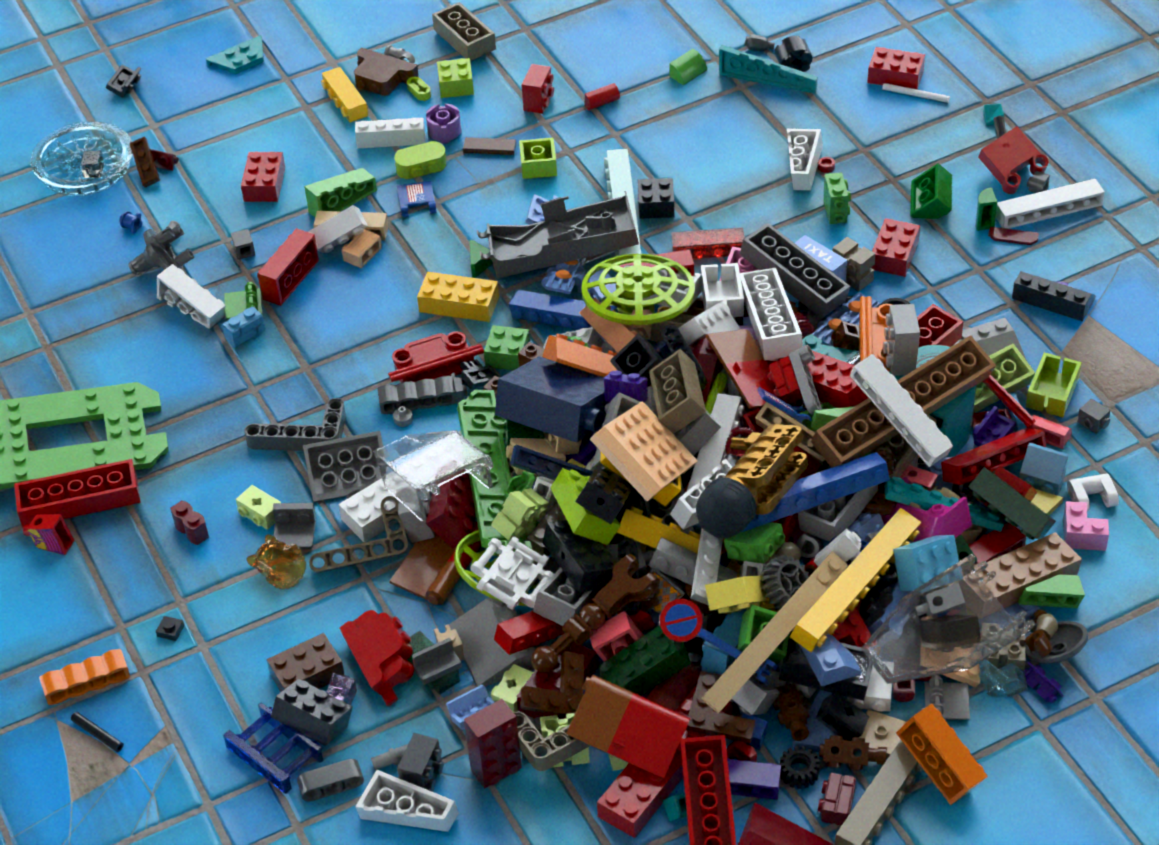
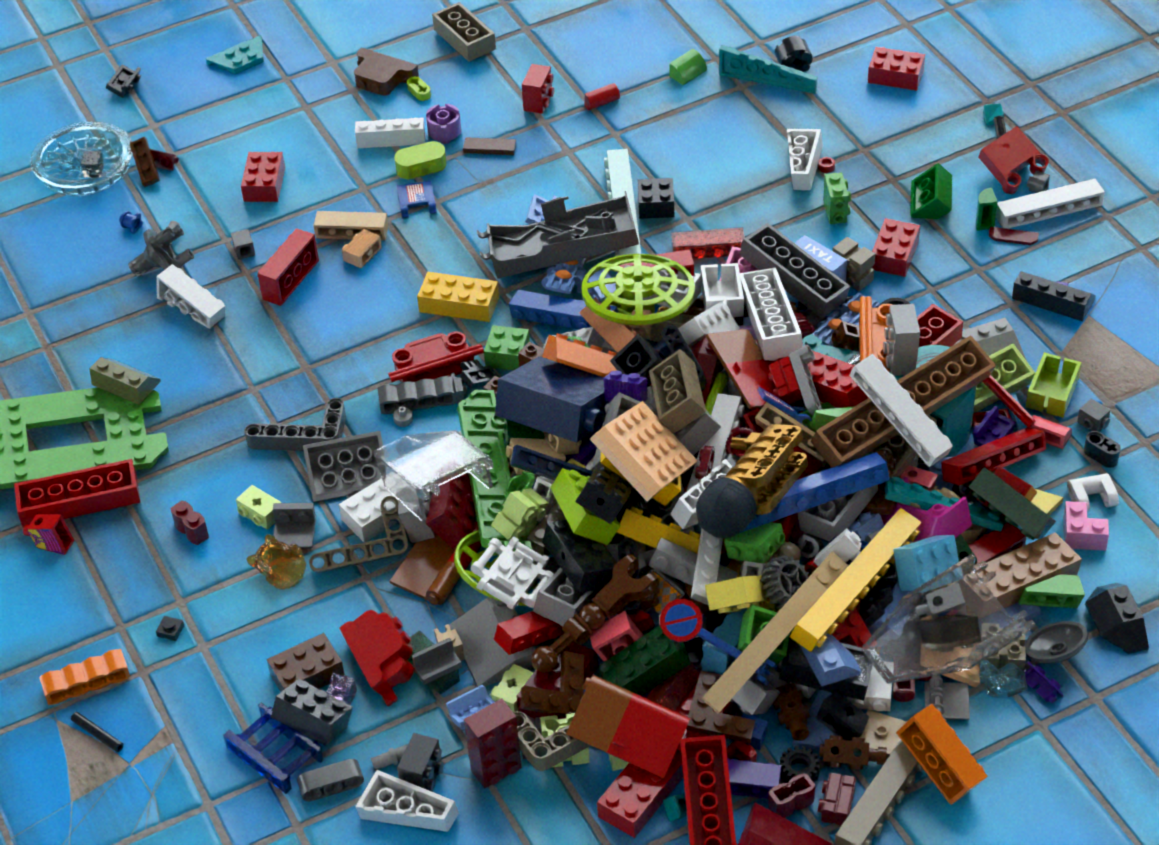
(122, 379): none -> olive slope
(239, 301): bright green hinge -> none
(243, 326): dark azure brick -> none
(339, 191): bright green wedge -> none
(339, 229): white brick -> none
(344, 94): yellow brick -> none
(399, 53): light grey connector -> none
(455, 78): lime brick -> none
(478, 264): slope -> none
(538, 158): lime brick -> none
(553, 230): none -> black piece
(706, 460): none -> dark red plate
(758, 43): dark grey plant -> none
(792, 796): none -> dark red brick
(918, 93): white bar -> none
(1044, 468): dark azure slope -> none
(1045, 630): reddish brown piece -> none
(1102, 449): none -> black beam
(1118, 617): none -> black wedge

